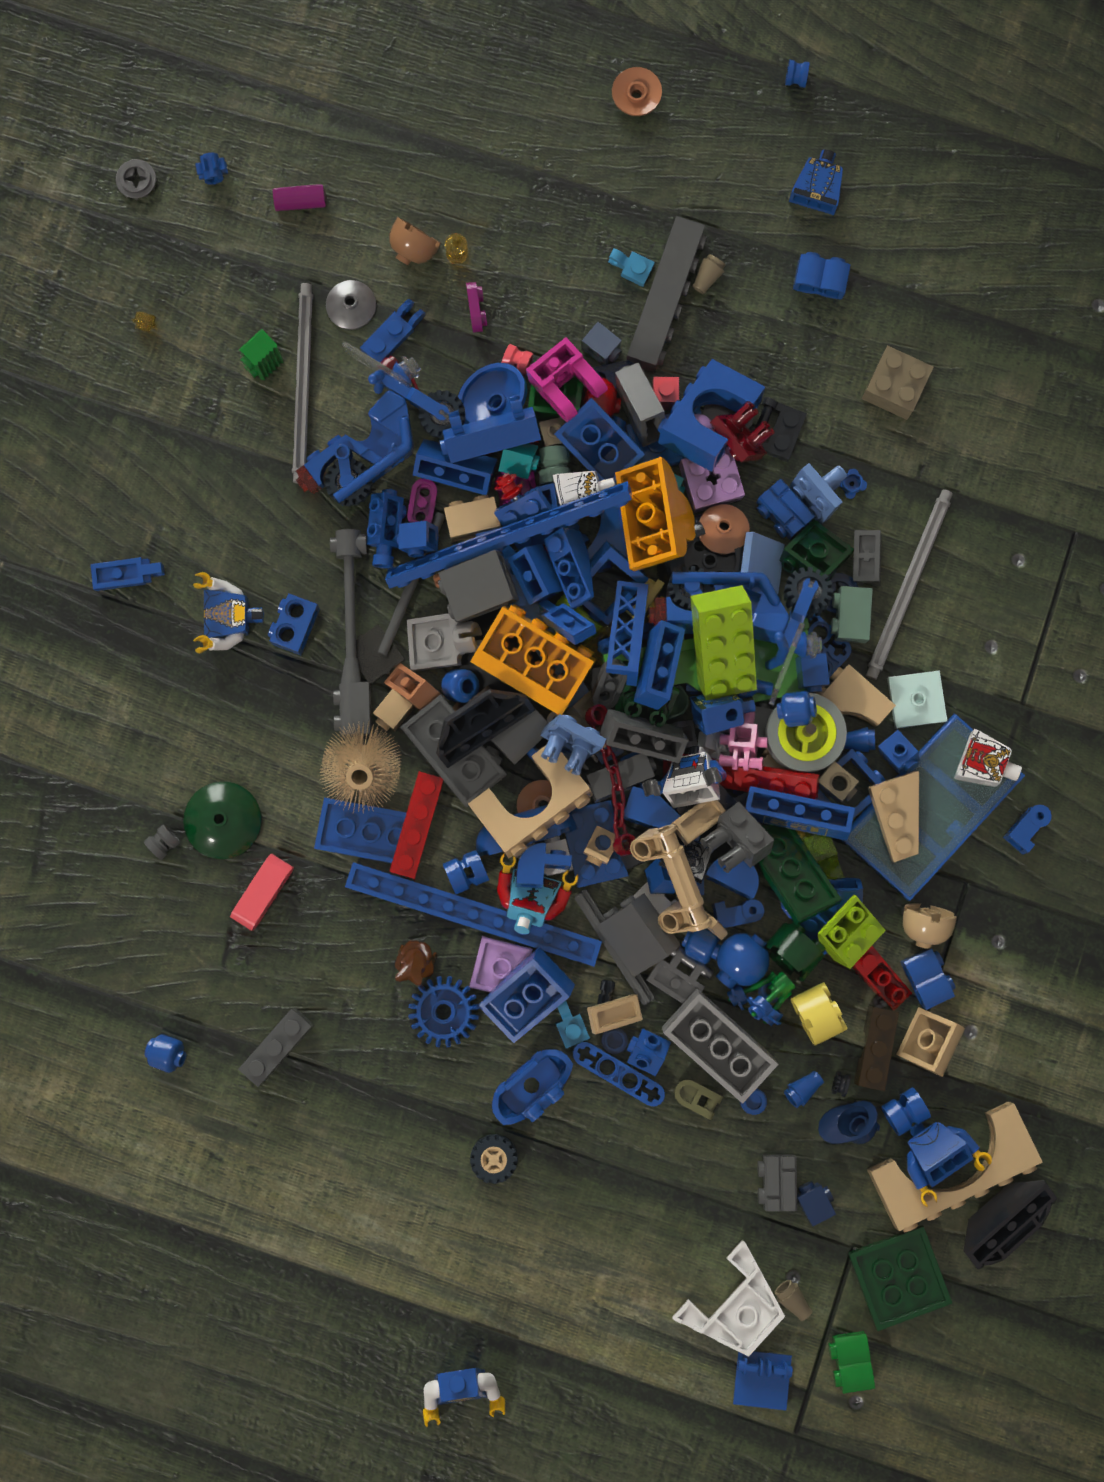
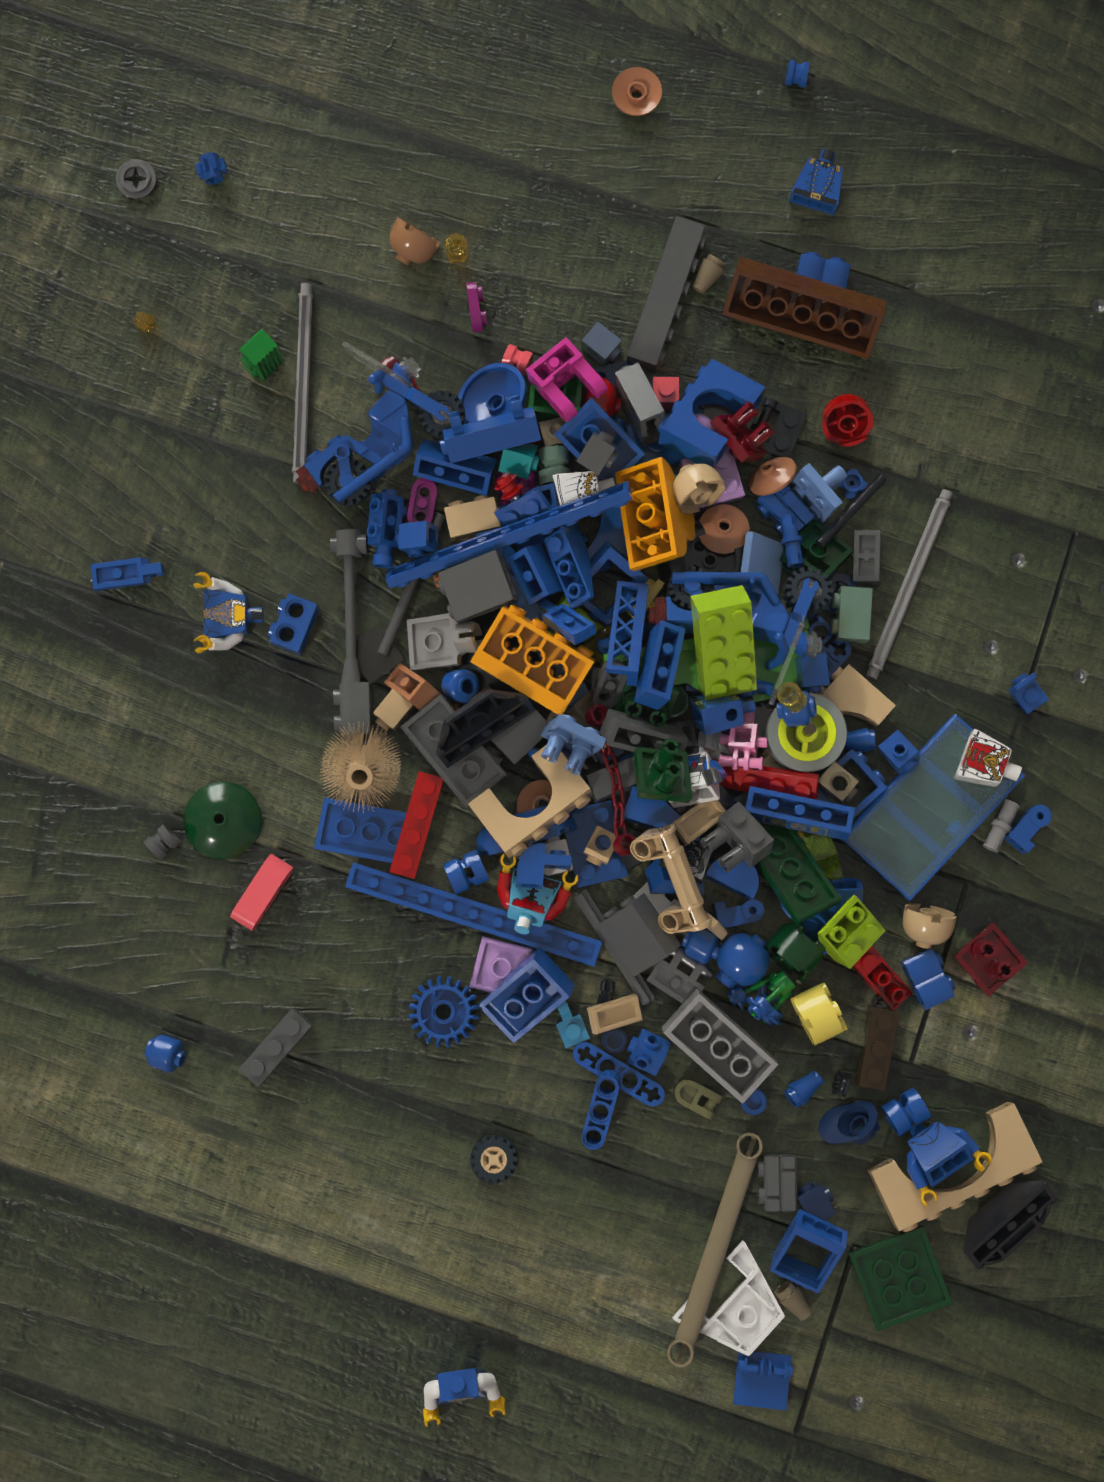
(299, 197): magenta brick -> none
(351, 316): flat silver dish -> none
(392, 332): blue hinge -> none
(415, 962): reddish brown hair -> none
(513, 1103): blue piece -> none
(598, 452): none -> dark grey brick
(598, 1121): none -> blue beam
(635, 268): dark azure plate -> none
(662, 773): none -> dark green plate
(696, 486): none -> tan cylinder
(715, 1250): none -> dark tan piece
(772, 476): none -> nougat dish
(785, 693): none -> clear yellow bush
(791, 541): none -> blue pin
(804, 307): none -> reddish brown brick
(819, 1233): none -> blue window
(847, 420): none -> red cylinder
(850, 511): none -> black bar
(852, 1361): green brick -> none
(897, 382): dark tan brick -> none
(898, 814): tan wing -> none
(917, 699): light aqua plate -> none
(930, 1041): tan brick -> none
(990, 959): none -> dark red plate
(1001, 826): none -> light grey pin
(1027, 692): none -> blue bracket

